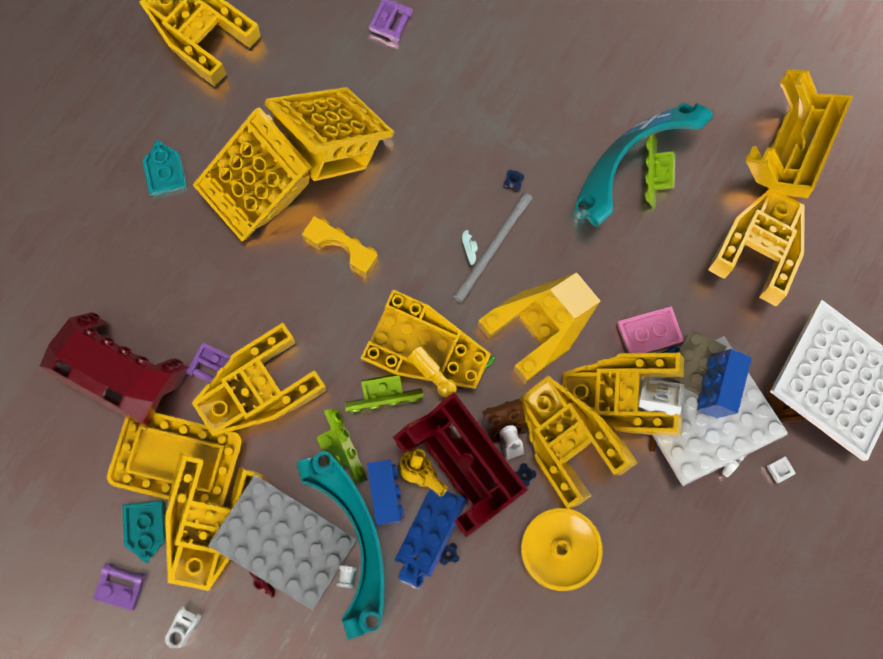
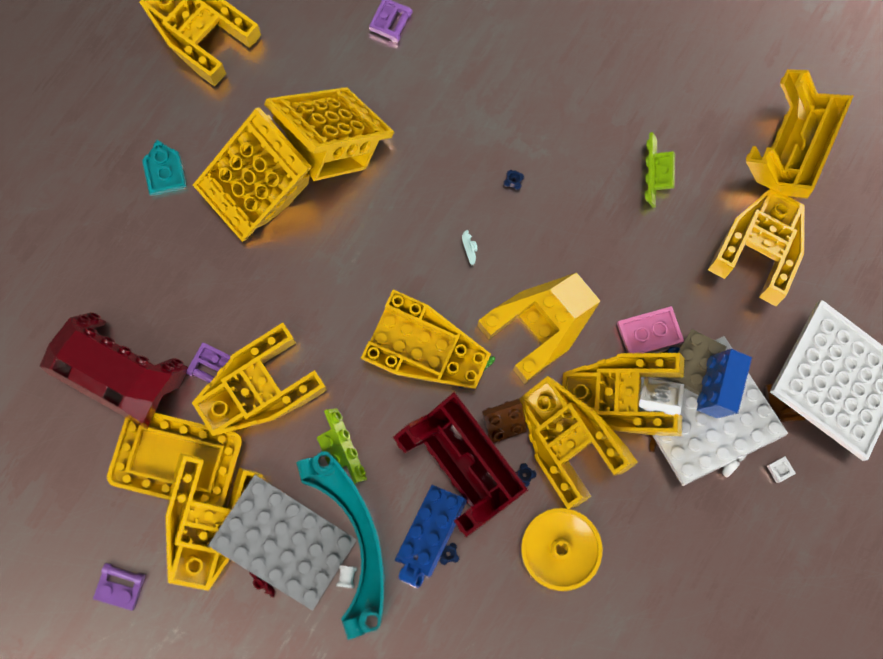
(143, 528): teal tile -> none
(183, 627): white piece -> none
(321, 234): yellow arch -> none
(383, 391): lime bracket -> none
(385, 492): blue brick -> none
(422, 476): yellow pin -> none
(431, 370): yellow piece -> none
(466, 286): light grey piece -> none
(510, 443): white piece -> none
(597, 189): teal panel -> none

